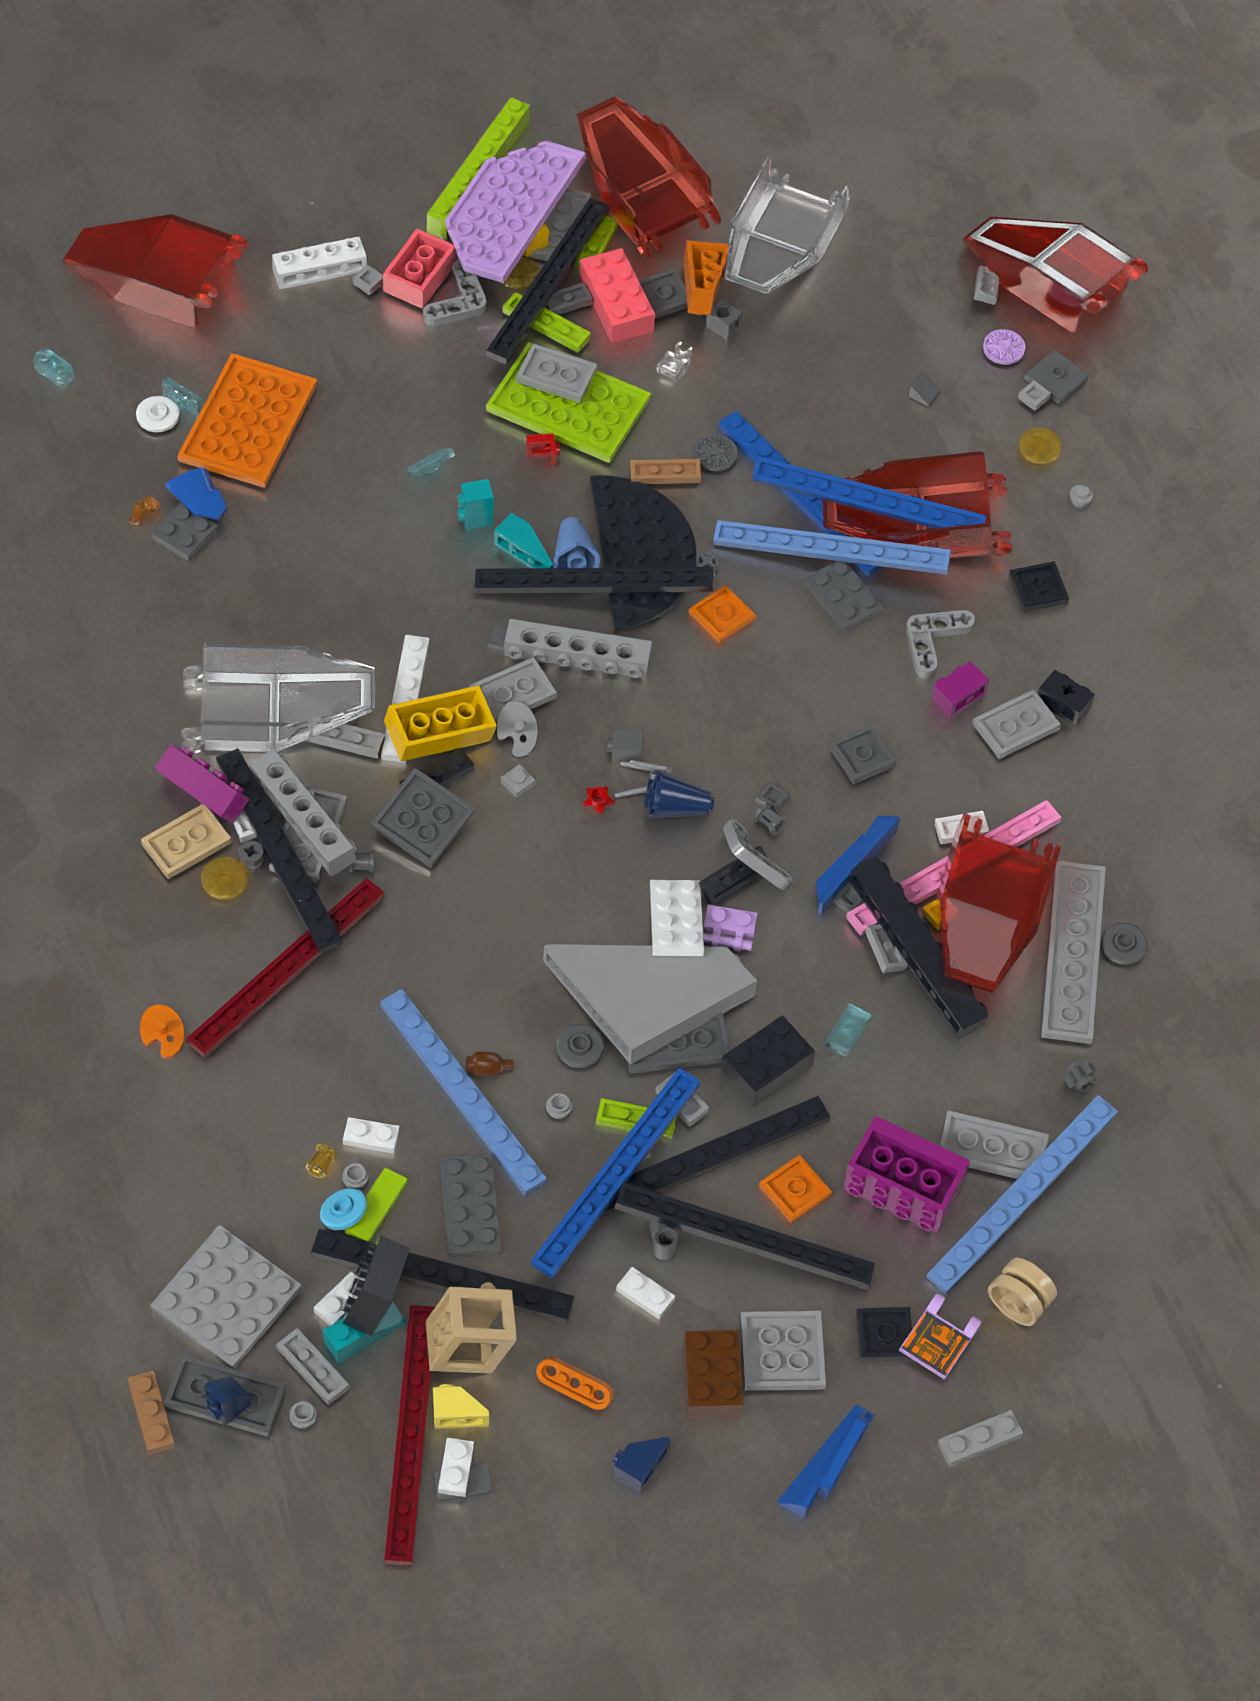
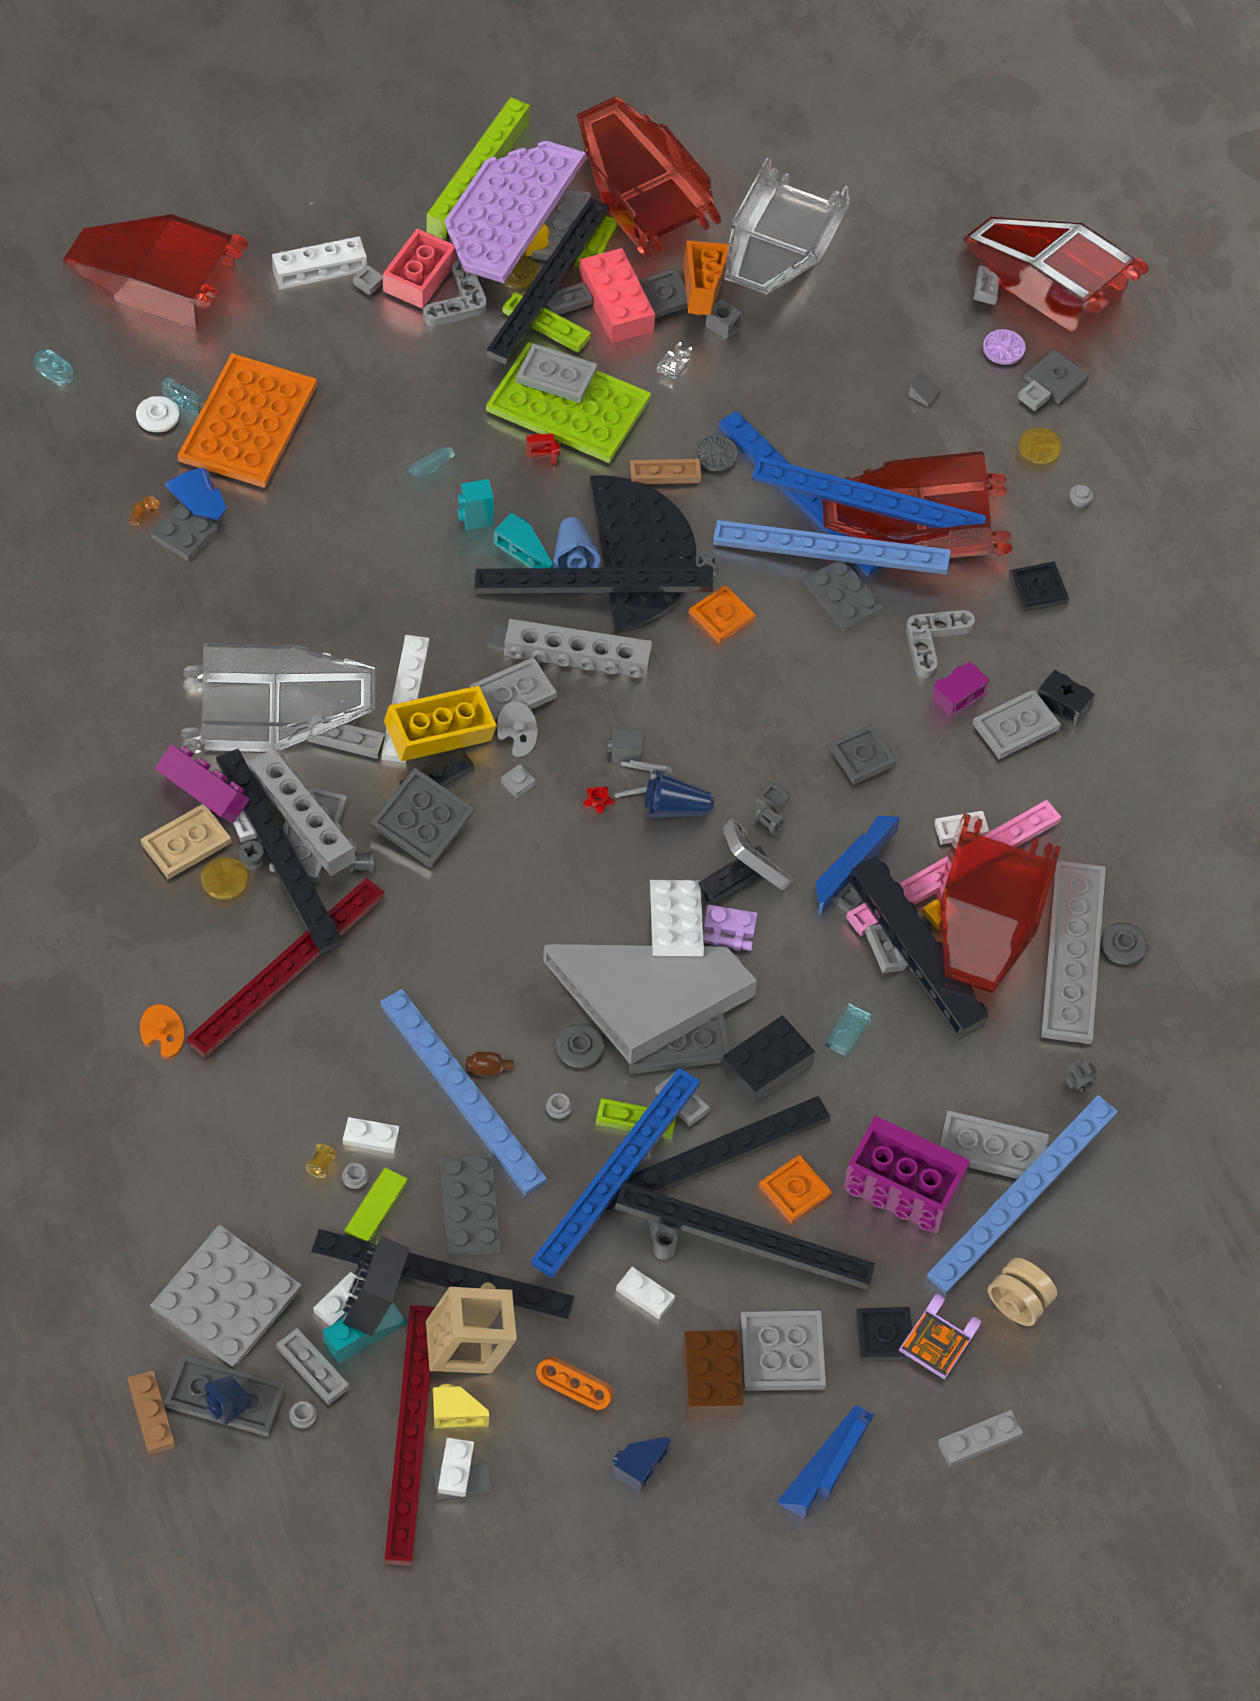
(343, 1209): medium azure wheel -> none

